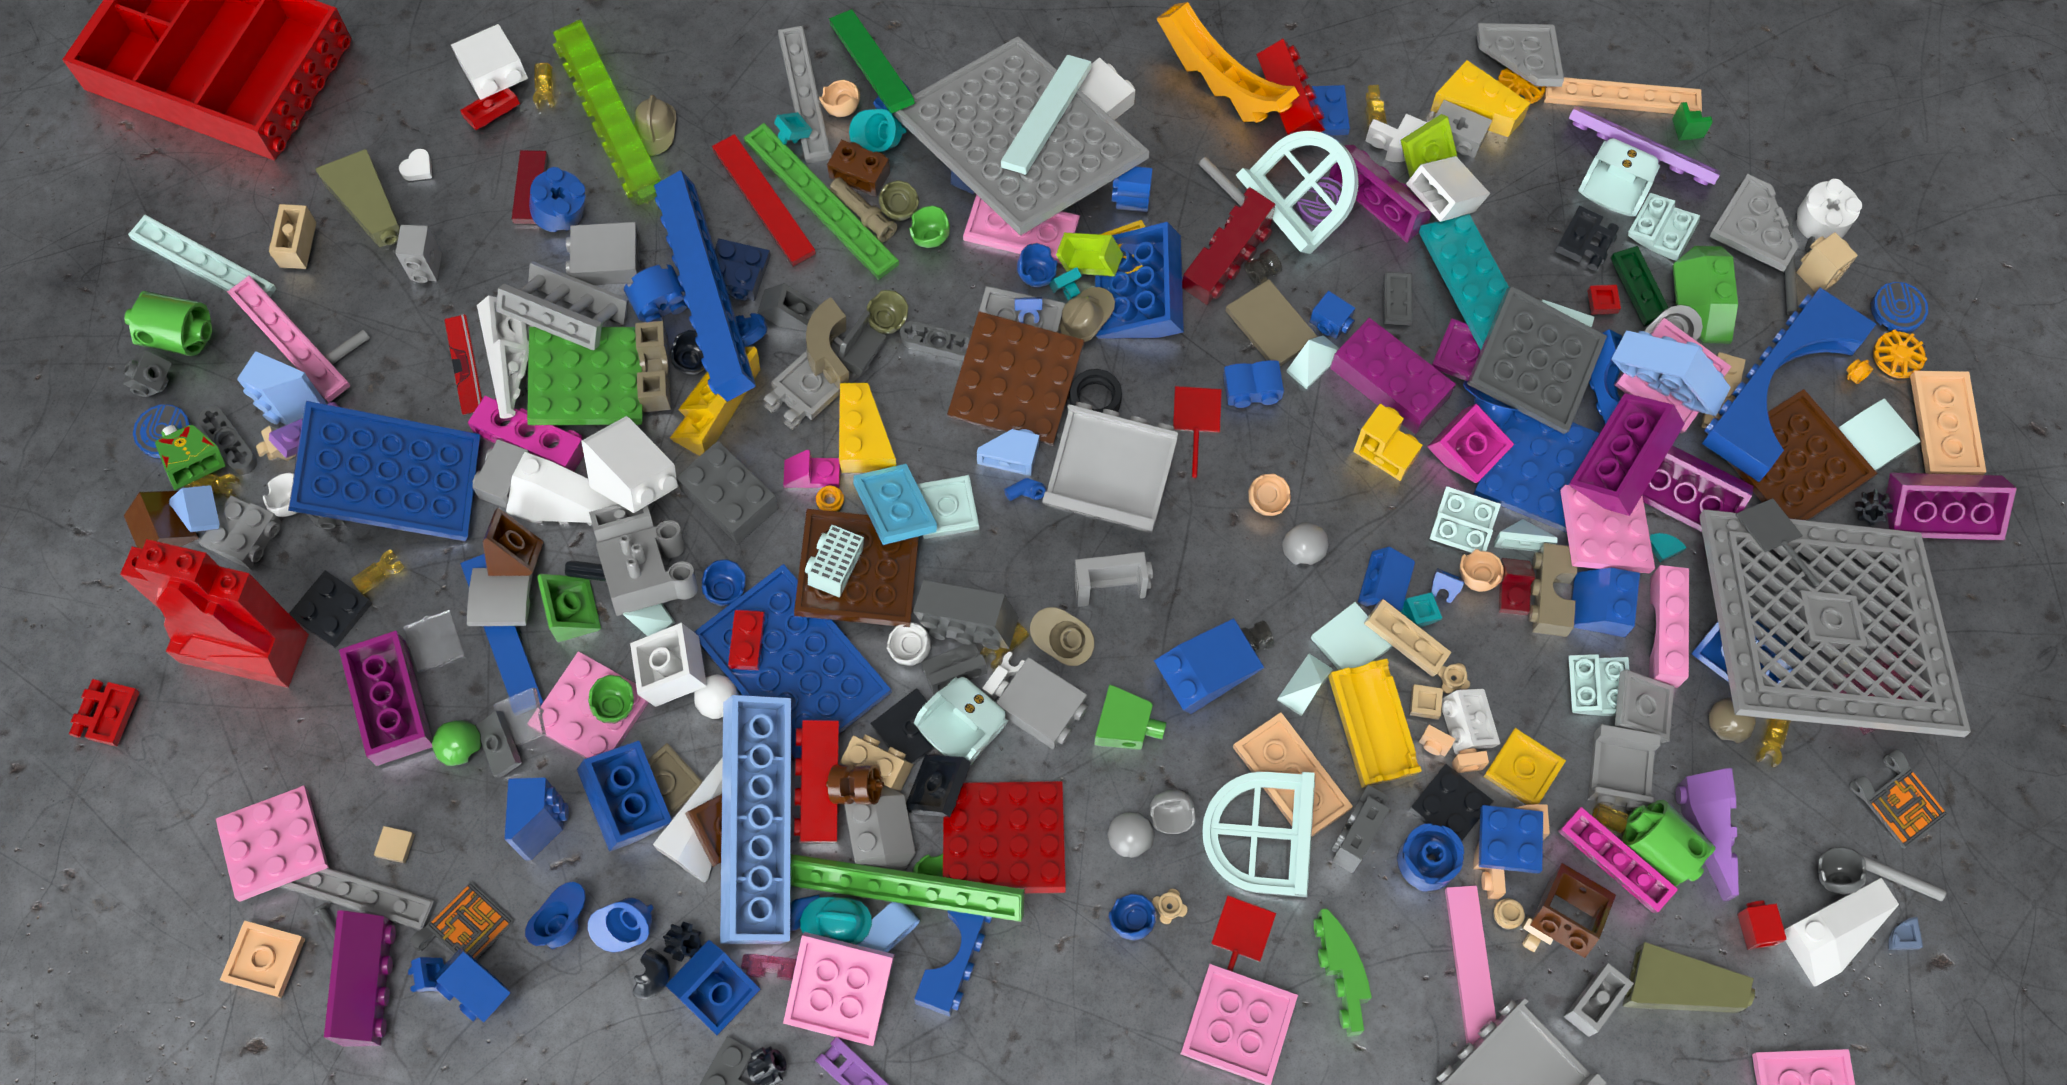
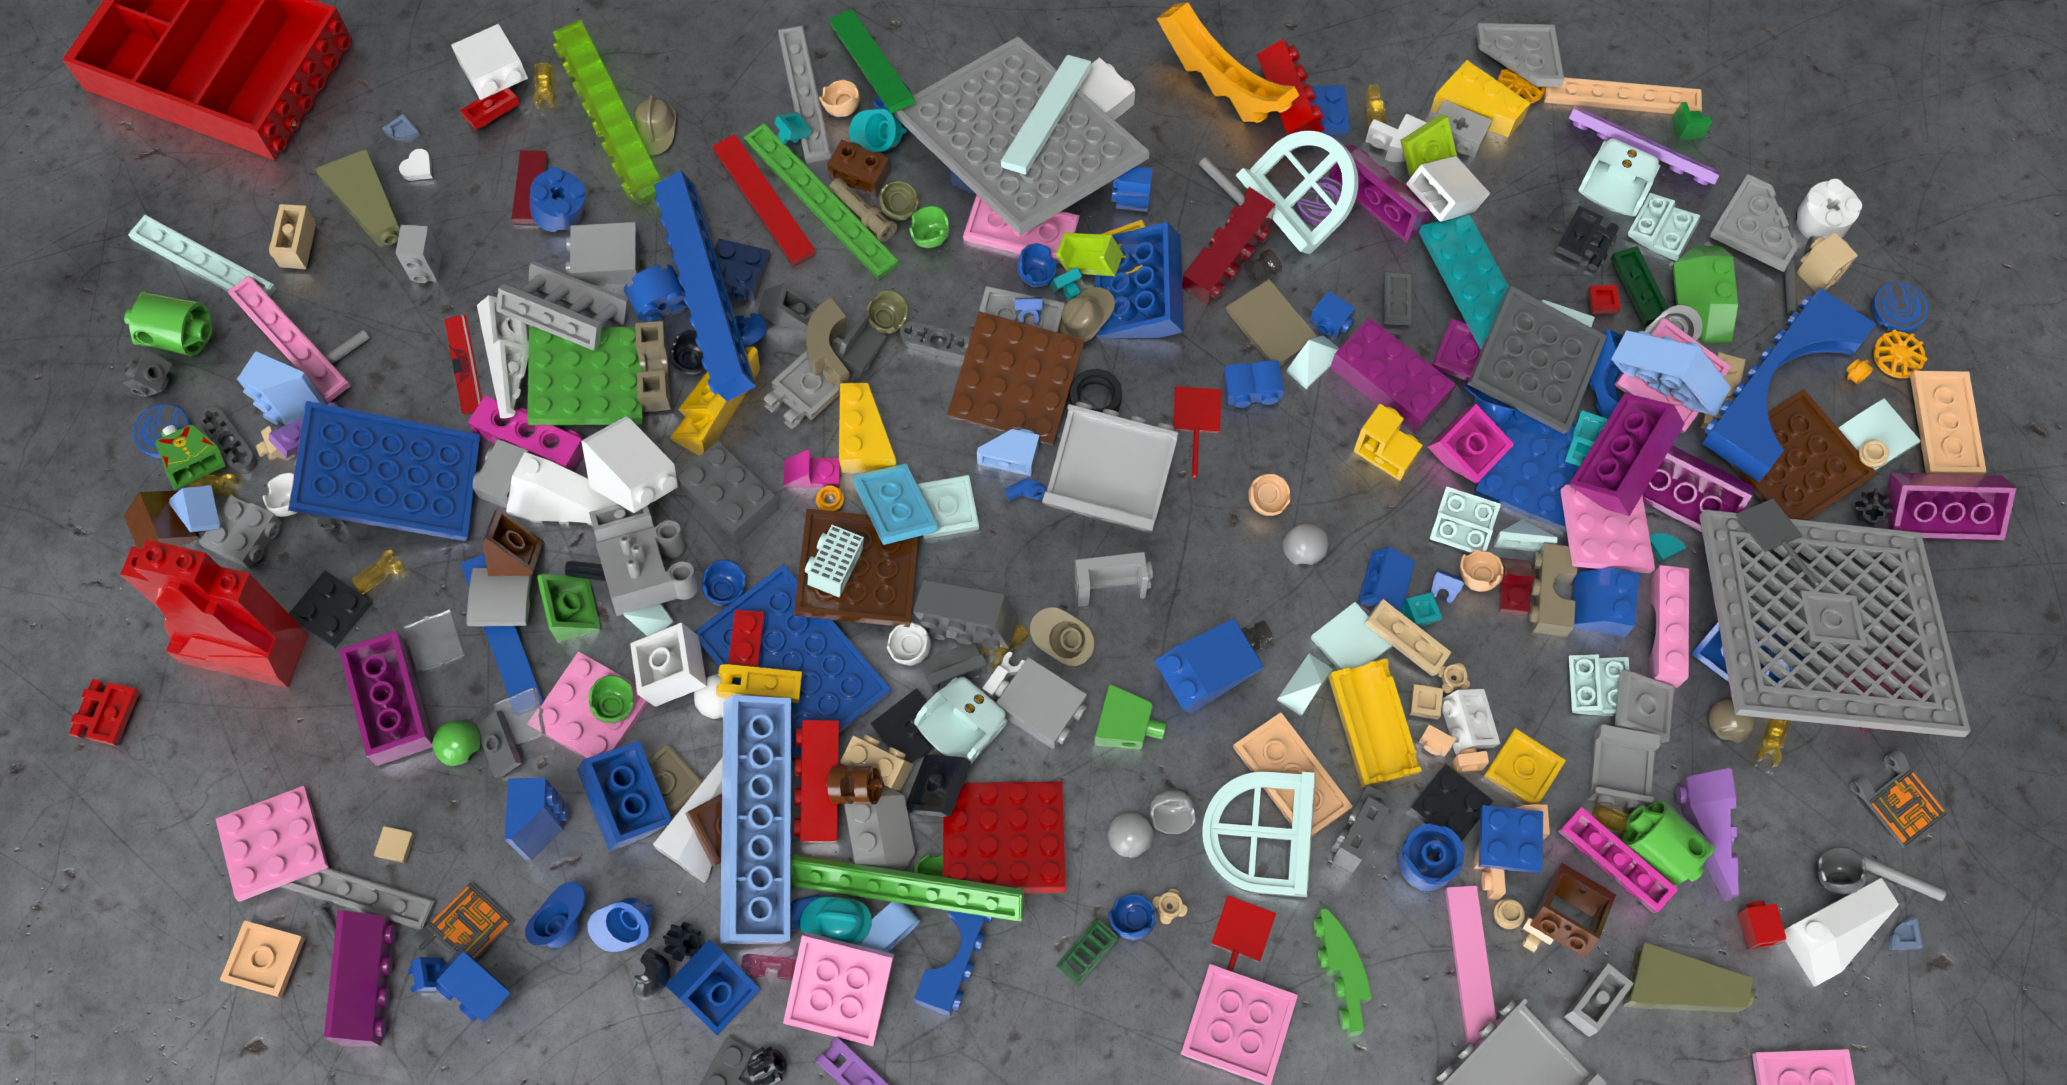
(401, 129): none -> sand blue tile
(759, 682): none -> yellow plate
(1105, 932): none -> dark green slope
(1584, 435): none -> teal slope
(1873, 453): none -> tan plate

